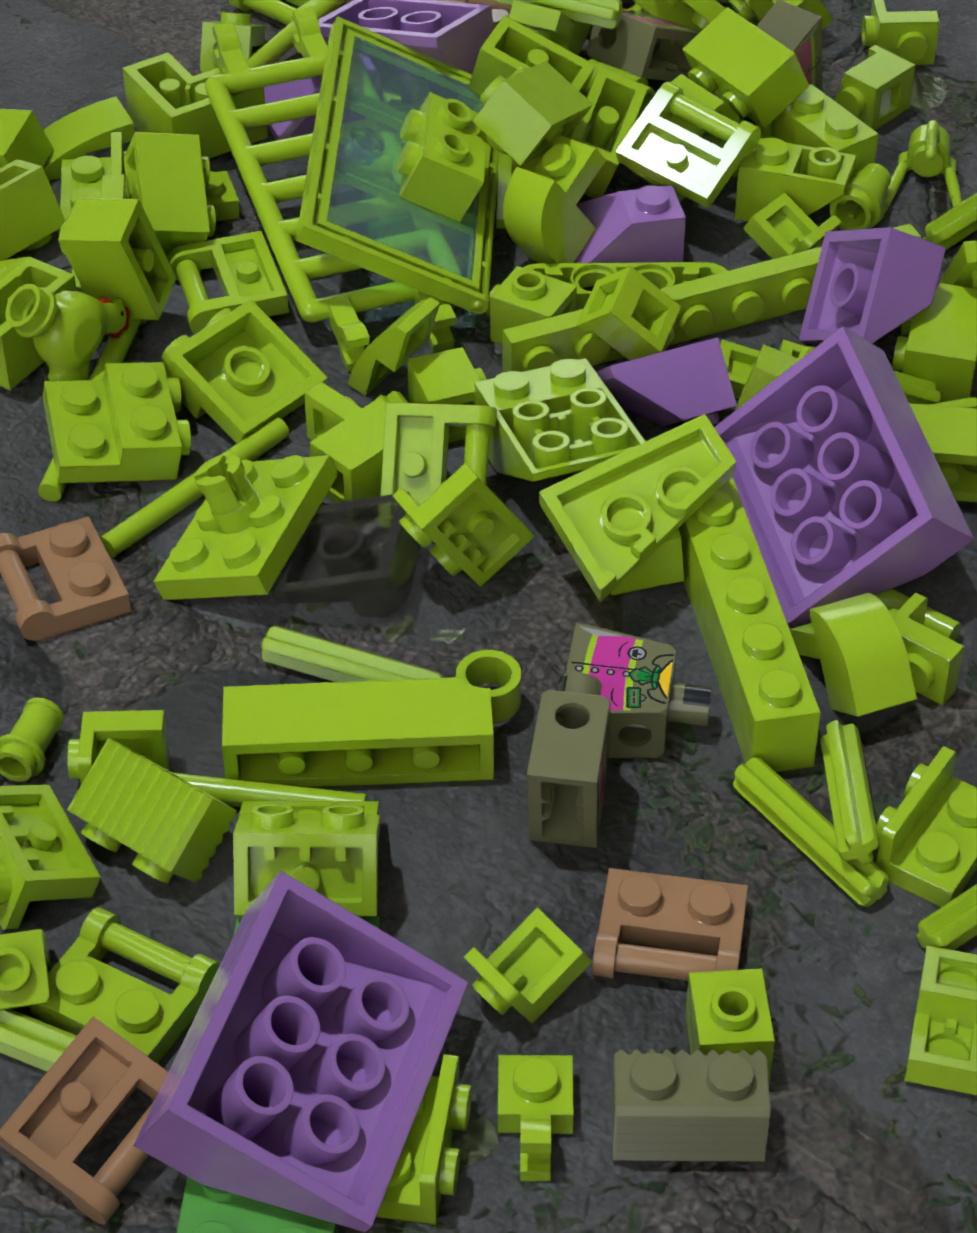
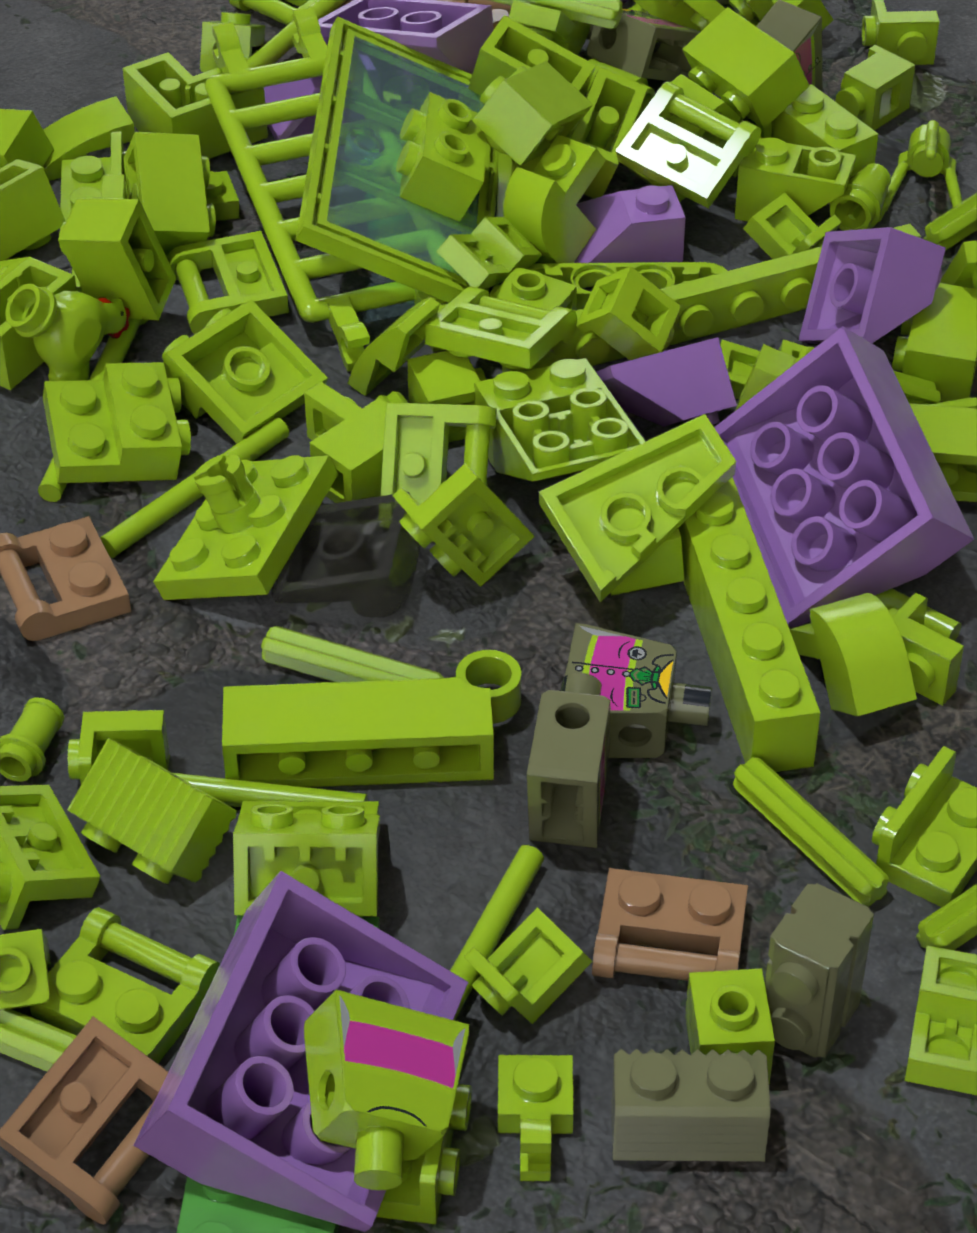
(381, 1081): none -> lime torso
(488, 252): none -> lime slope
(498, 913): none -> lime bar
(499, 329): none -> lime plate
(817, 969): none -> olive brick
(849, 792): lime axle -> none

